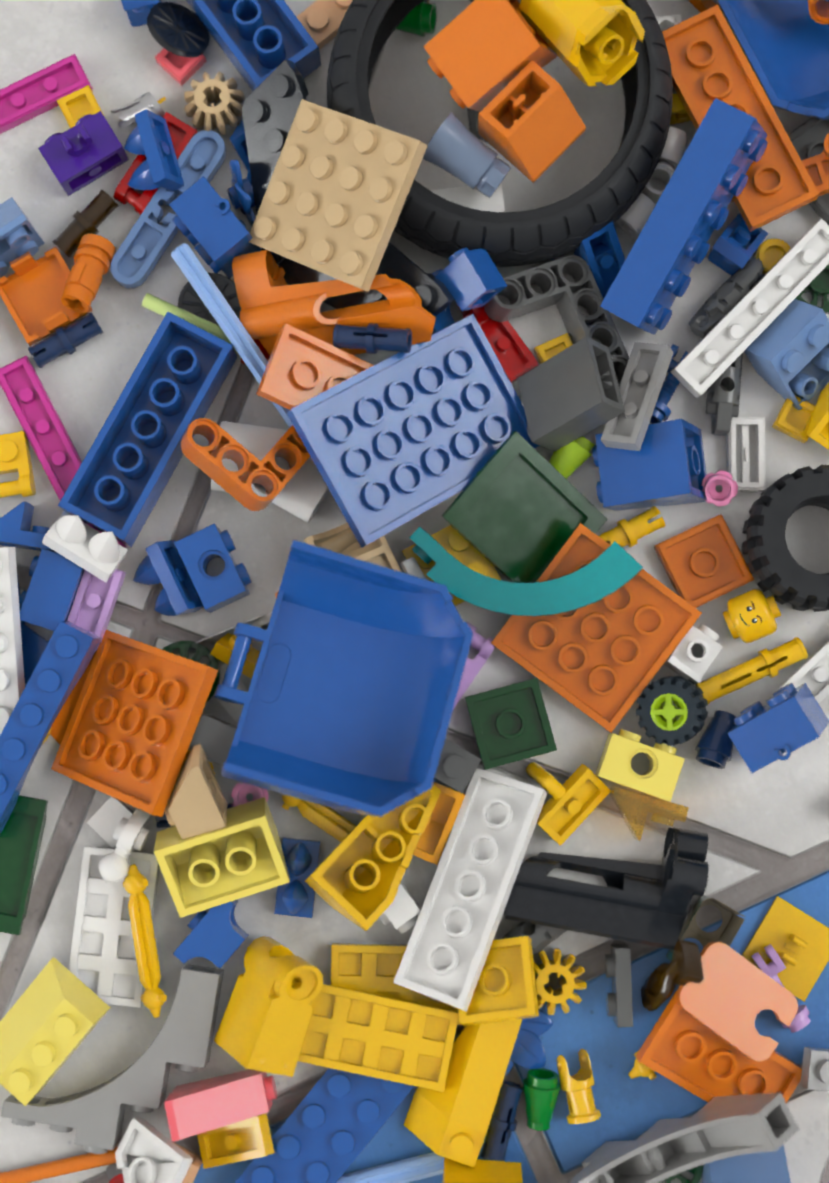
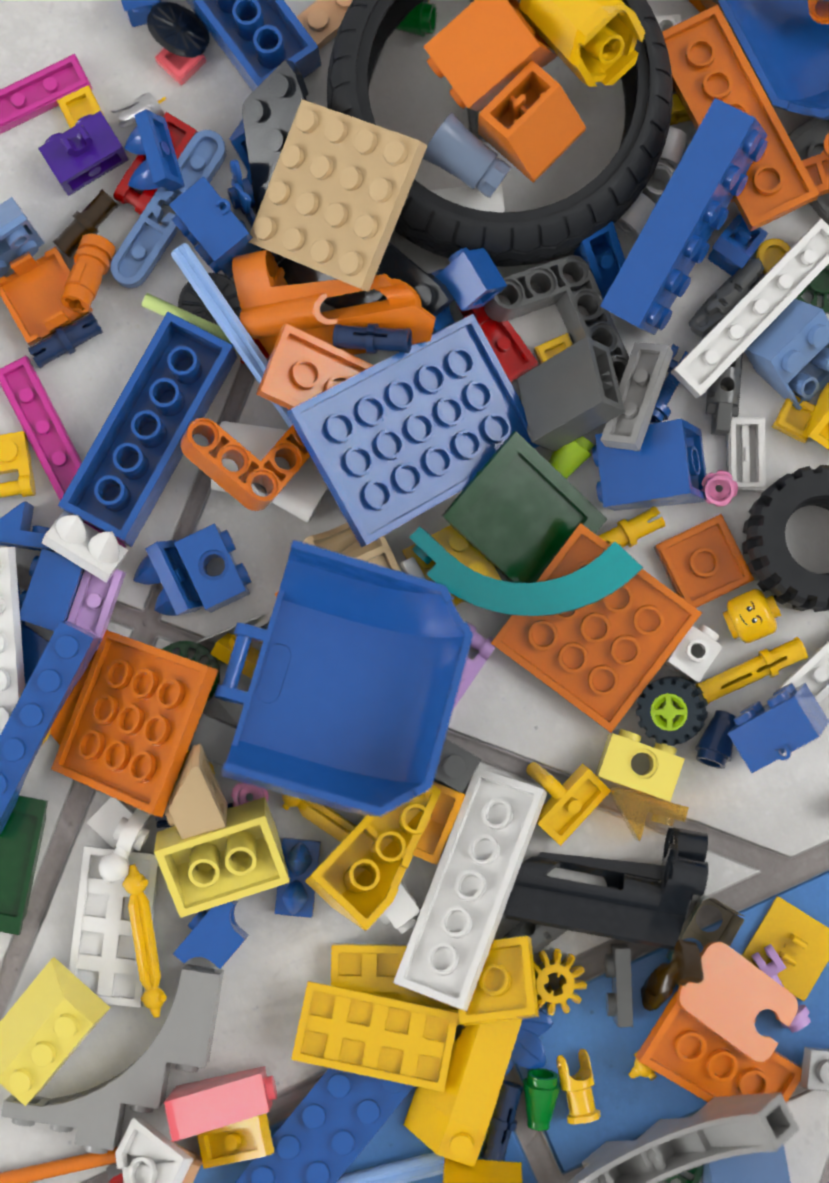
(209, 91): tan gear -> none
(269, 1008): yellow piece -> none
(510, 723): dark green plate -> none

